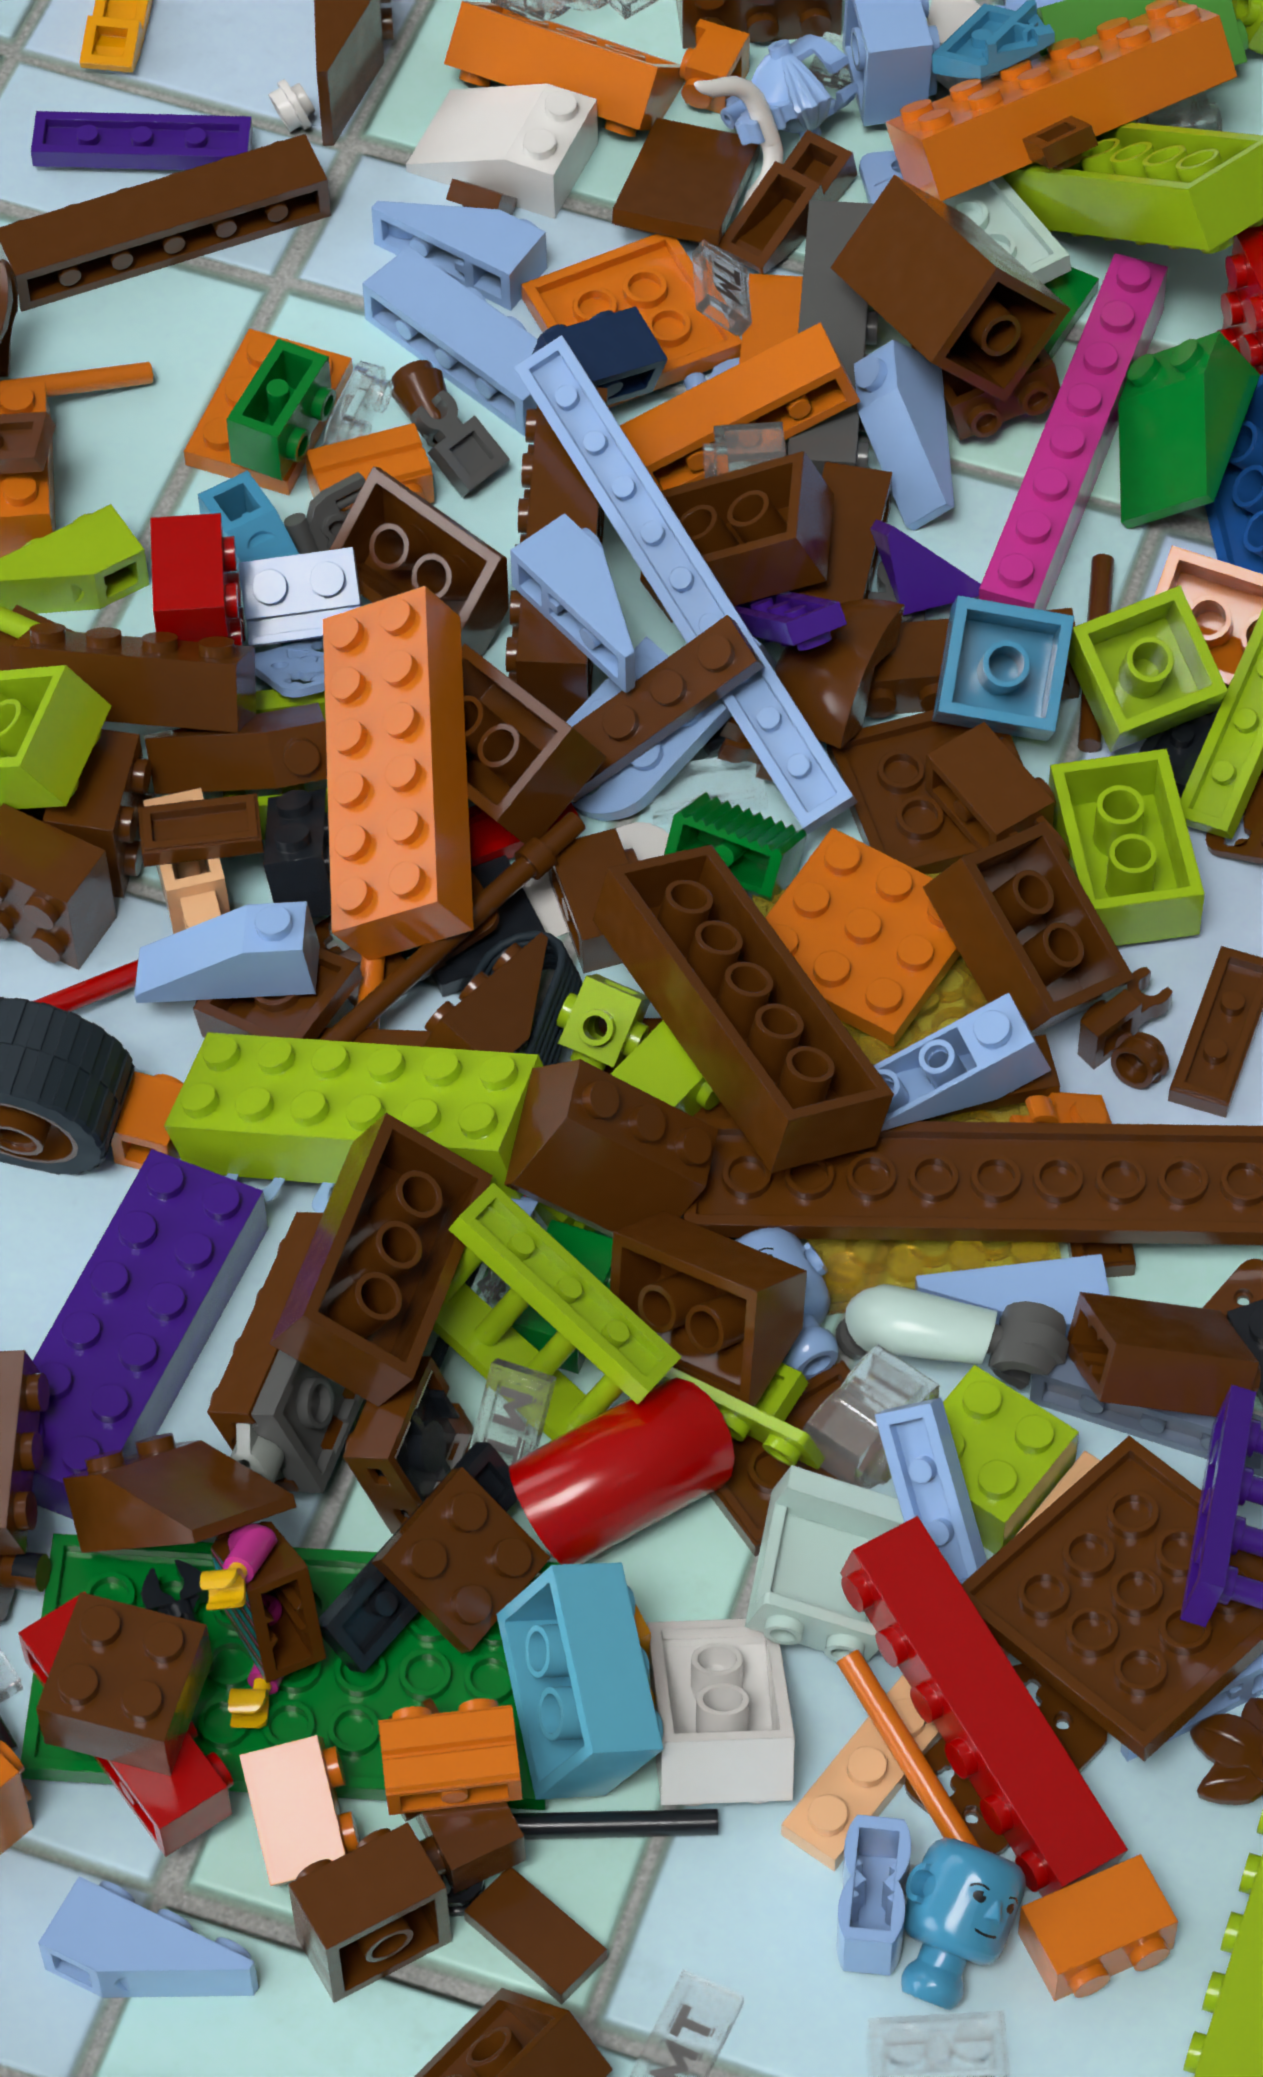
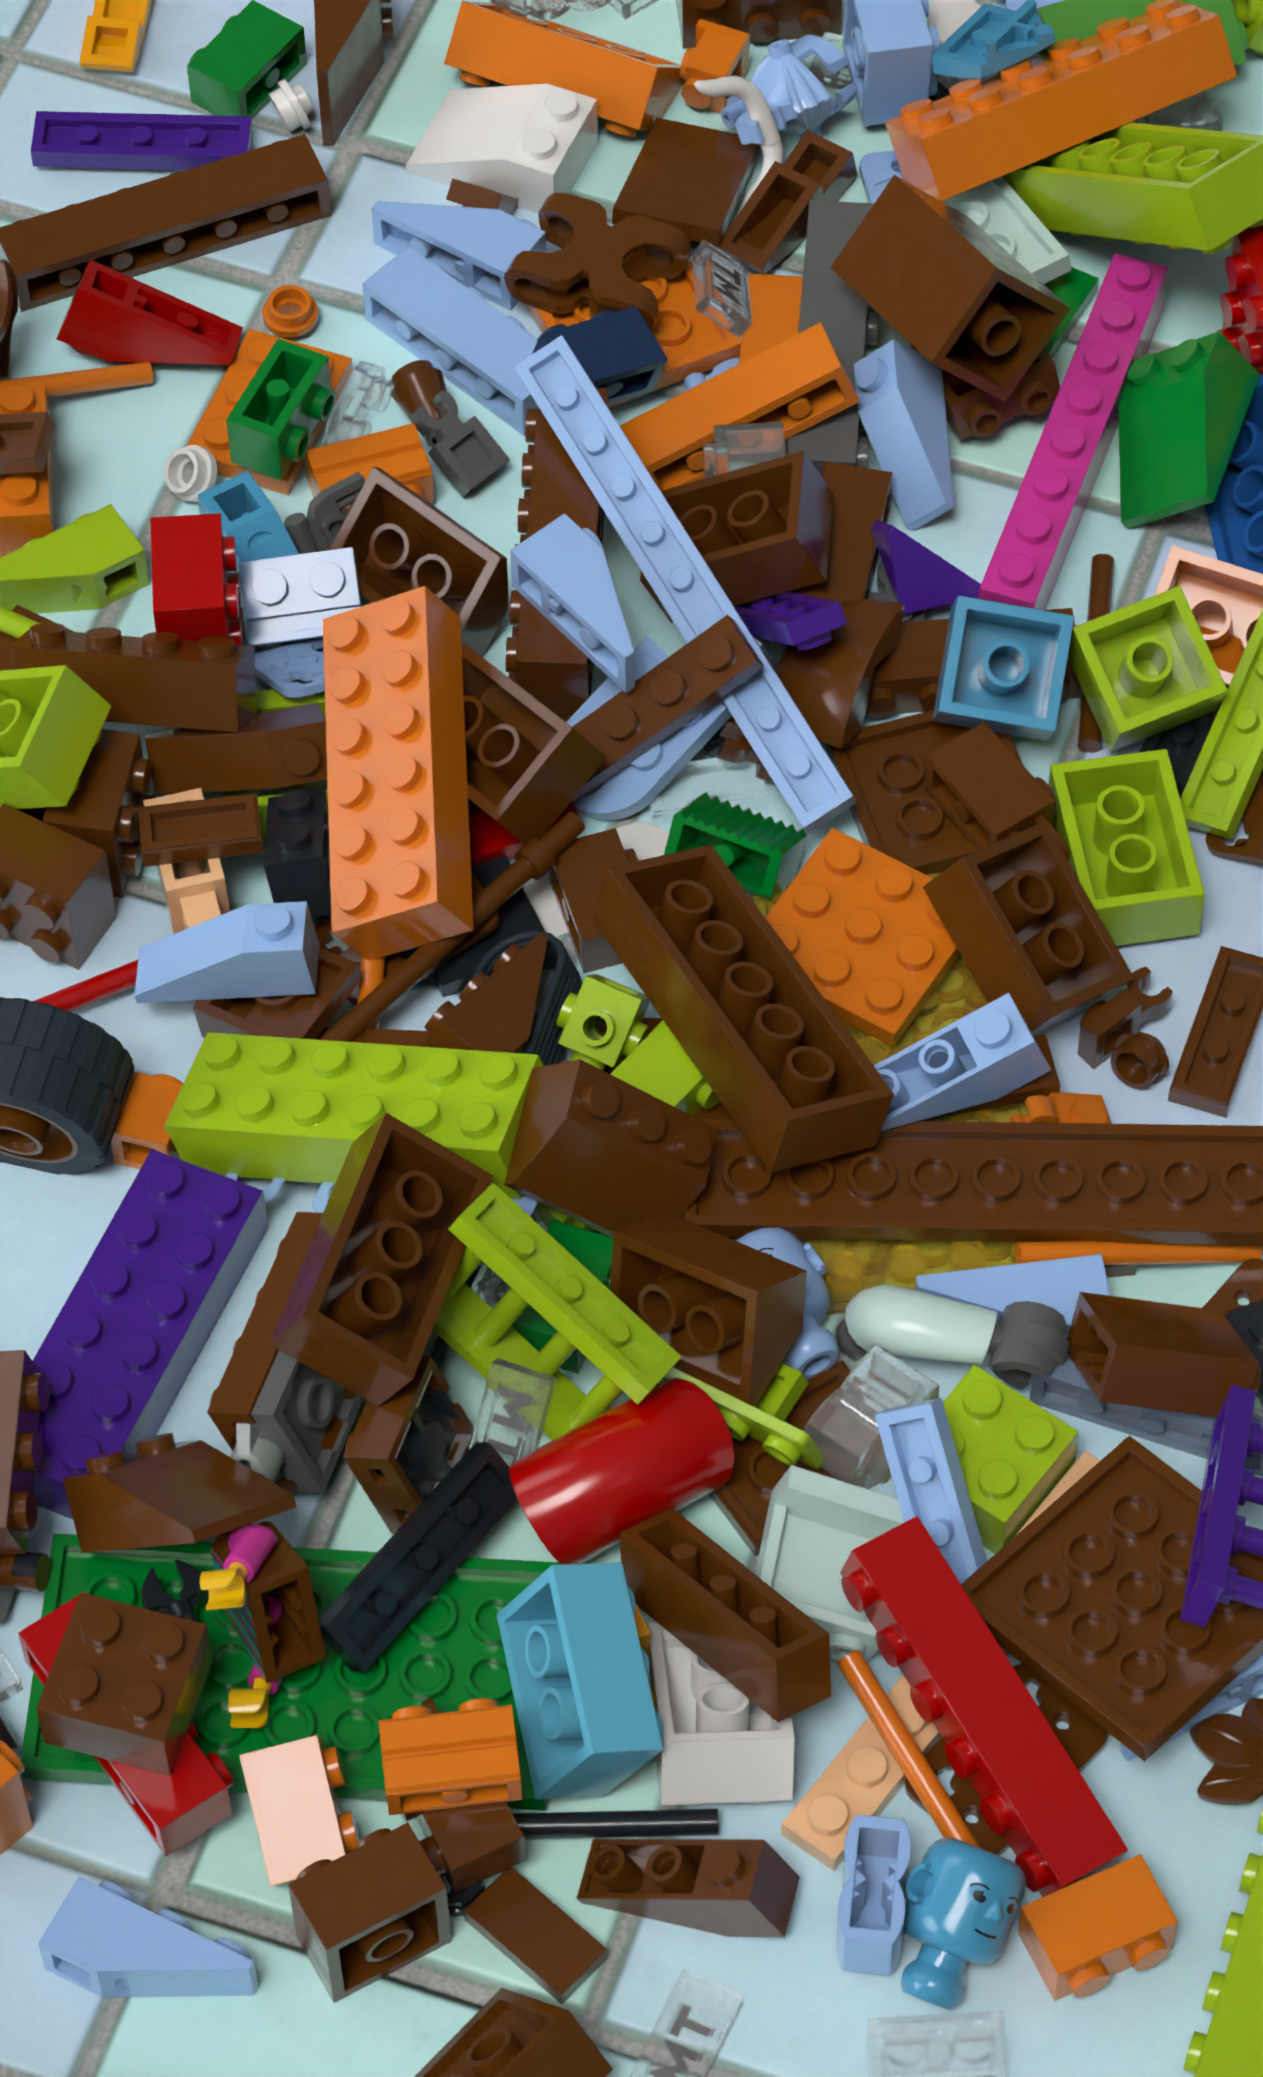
(139, 324): none -> red slope
(190, 472): none -> white plate
(246, 62): none -> green brick
(290, 312): none -> orange plate
(460, 1559): reddish brown plate -> none
(596, 260): none -> reddish brown piece
(693, 1883): none -> reddish brown slope
(726, 1615): none -> reddish brown brick
(1060, 143): reddish brown plate -> none
(1136, 1254): none -> orange bar

